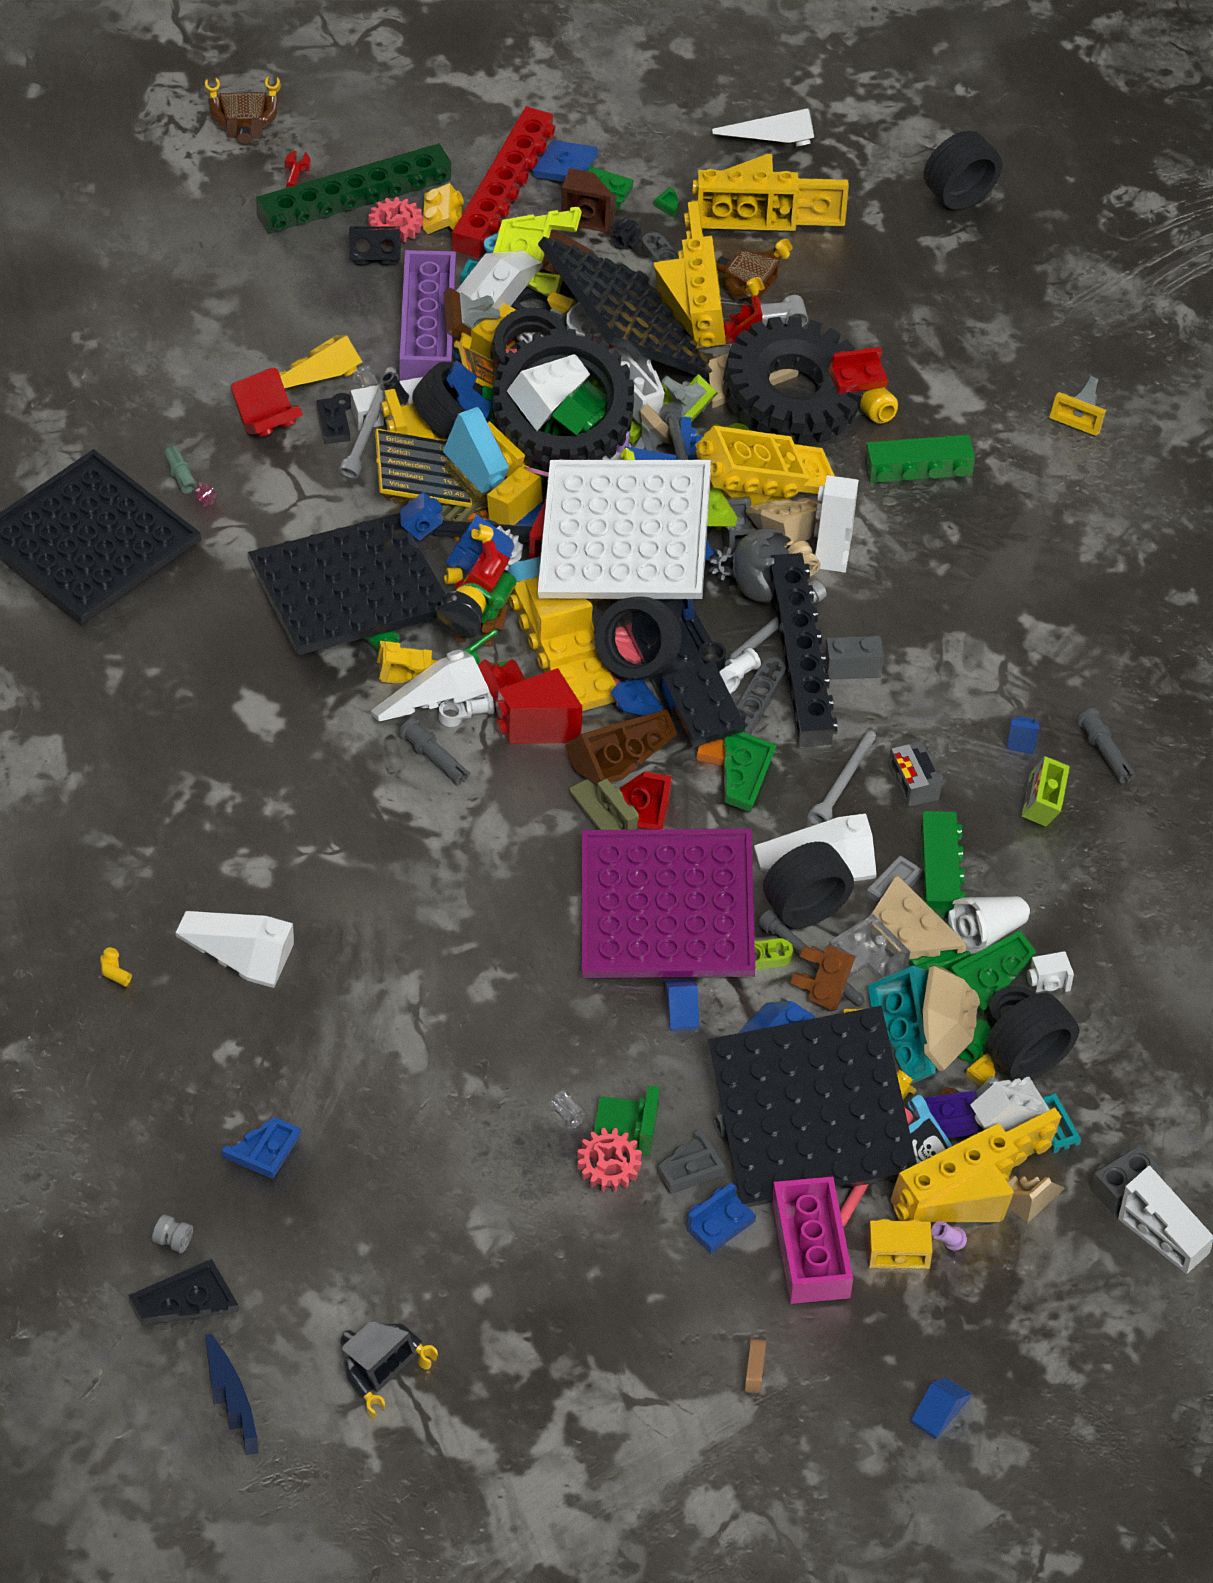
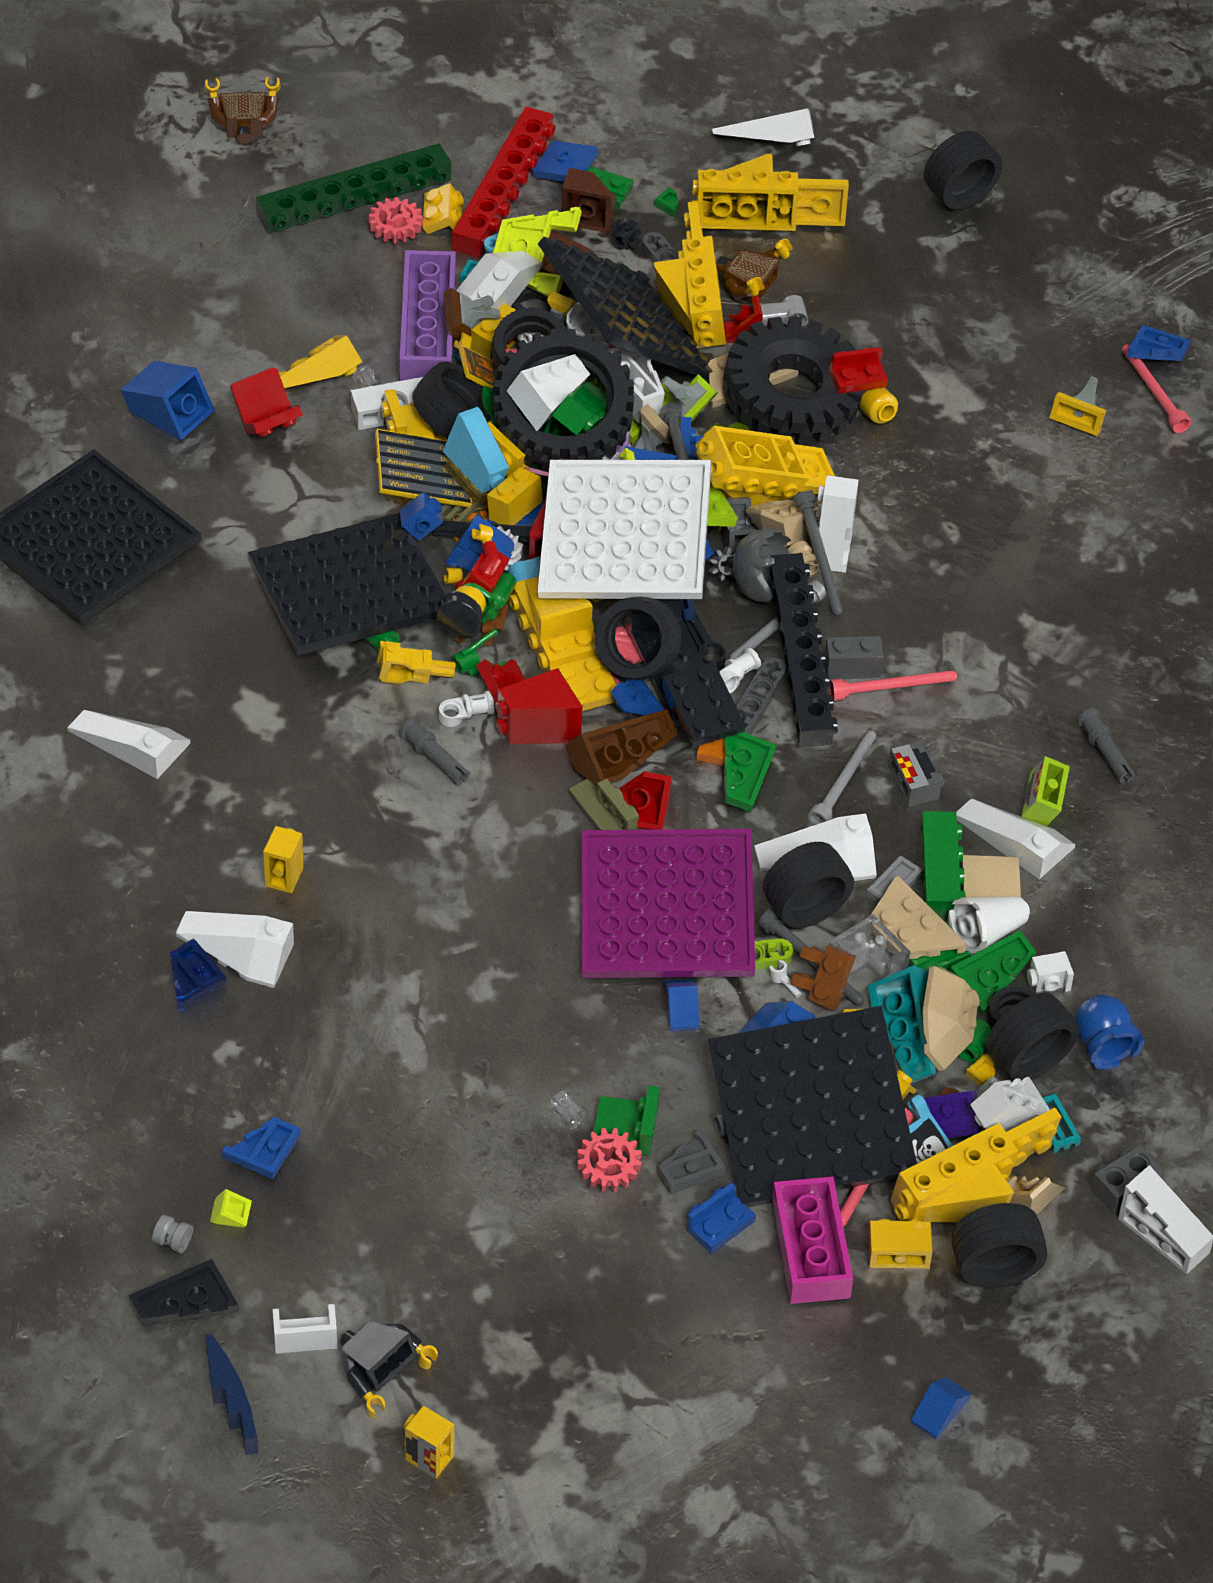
(110, 967): yellow arm -> none
(135, 742): none -> white wedge
(169, 398): none -> blue slope
(180, 470): sand green axle -> none
(194, 973): none -> clear blue wing
(205, 494): clear pink plate -> none
(230, 1209): none -> neon yellow slope
(283, 859): none -> yellow brick
(296, 168): red bar -> none
(305, 1333): none -> white panel
(334, 418): black hinge -> none
(351, 465): light grey piece -> none
(374, 236): black brick -> none
(392, 381): black pin -> none
(429, 1441): none -> yellow brick
(448, 678): white wedge -> none
(463, 381): blue tile -> none
(755, 1366): medium nougat beam -> none
(780, 976): none -> white hand
(805, 503): none -> dark grey piece
(840, 689): none -> coral piece
(919, 458): green brick -> none
(952, 1236): lavender pin -> none
(991, 876): none -> tan tile
(999, 1245): none -> black tyre
(1015, 836): none -> white wedge
(1023, 734): blue slope -> none
(1107, 1031): none -> blue tile
(1158, 345): none -> blue wing
(1178, 419): none -> coral piece

